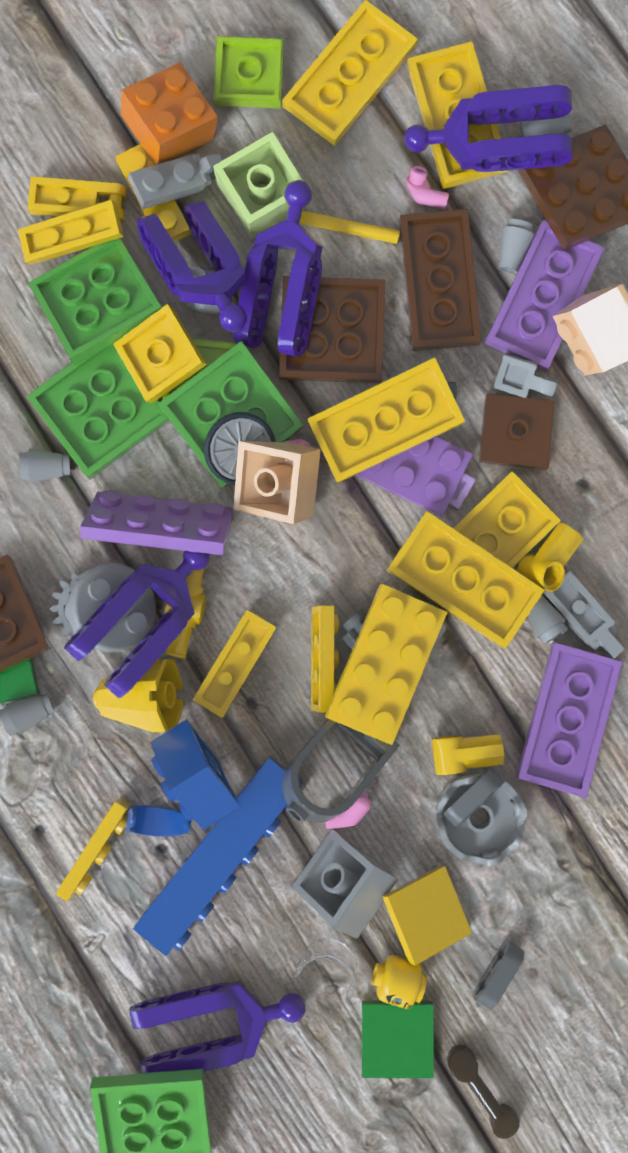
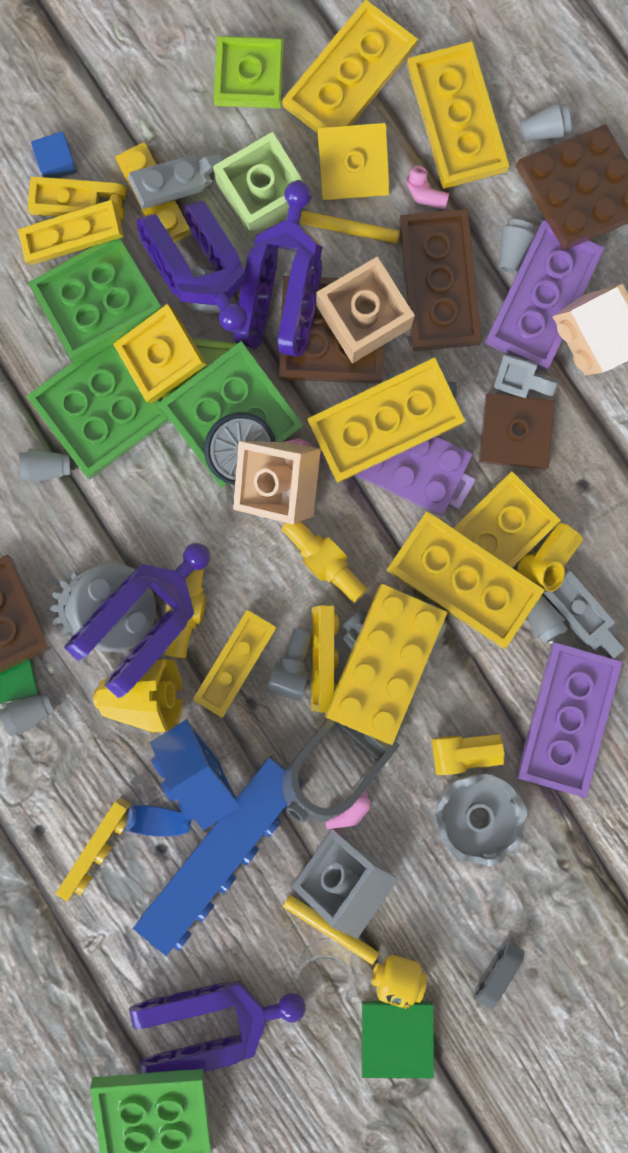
(54, 156): none -> blue piece
(157, 522): medium lavender plate -> none
(168, 114): orange brick -> none
(290, 673): none -> dark grey pin
(314, 919): none -> yellow bar
(325, 560): none -> yellow pin
(353, 161): none -> yellow plate
(364, 309): none -> light nougat brick
(427, 915): yellow tile -> none
(465, 1069): dark brown bar -> none
(474, 798): dark grey beam -> none
(499, 108): dark purple piece -> none

